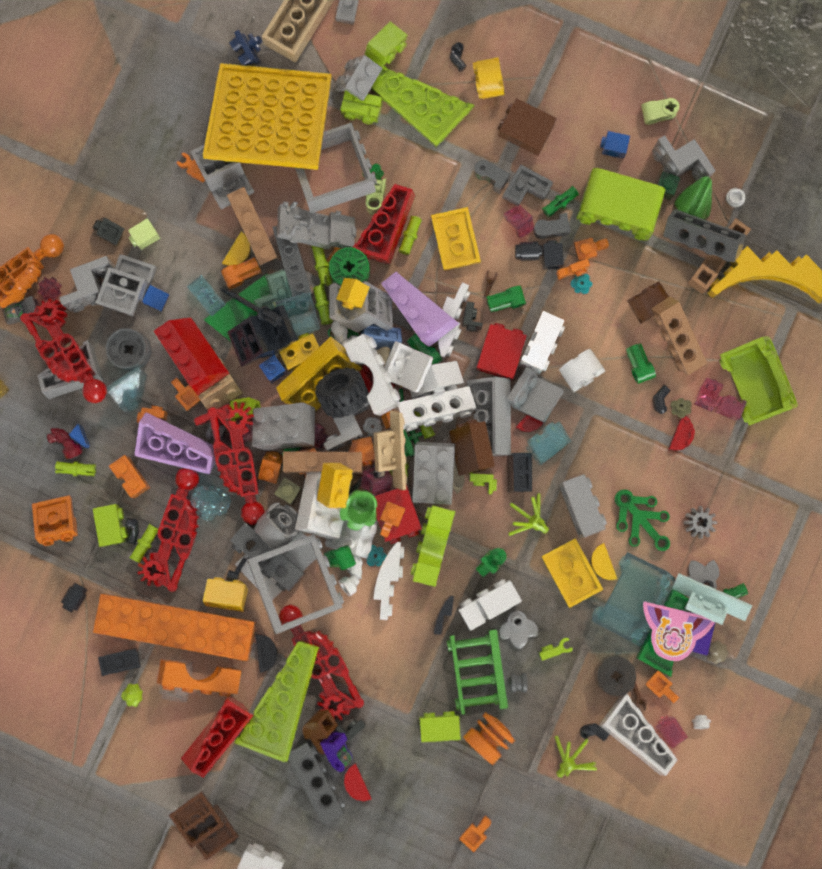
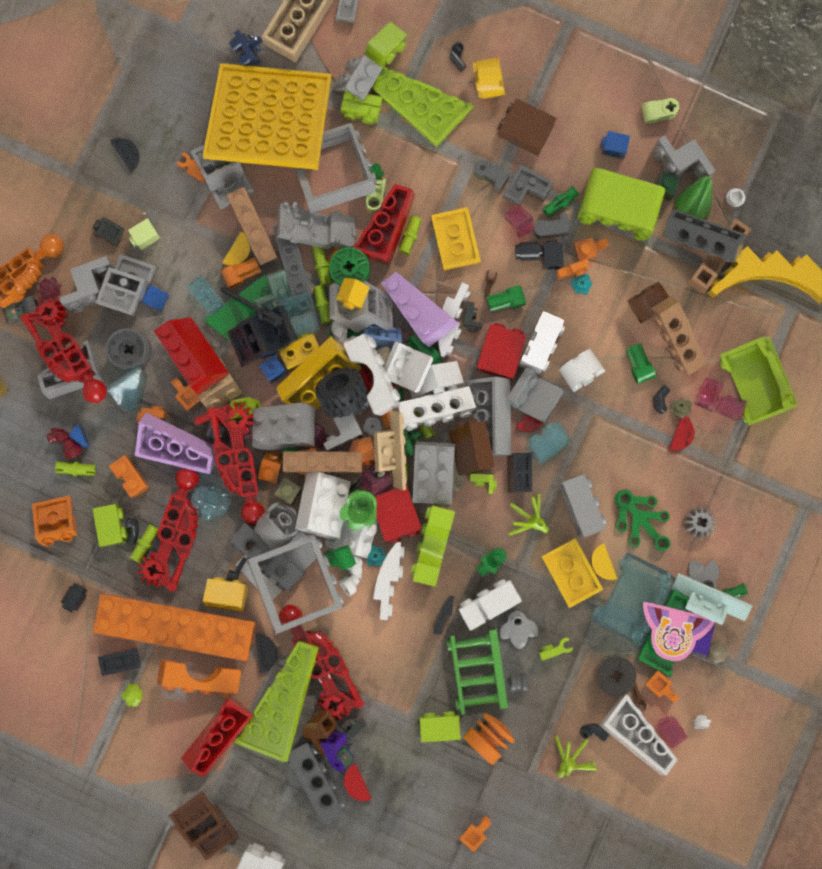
(127, 151): none -> black tile
(334, 485): yellow brick -> none
(391, 516): orange plate -> none

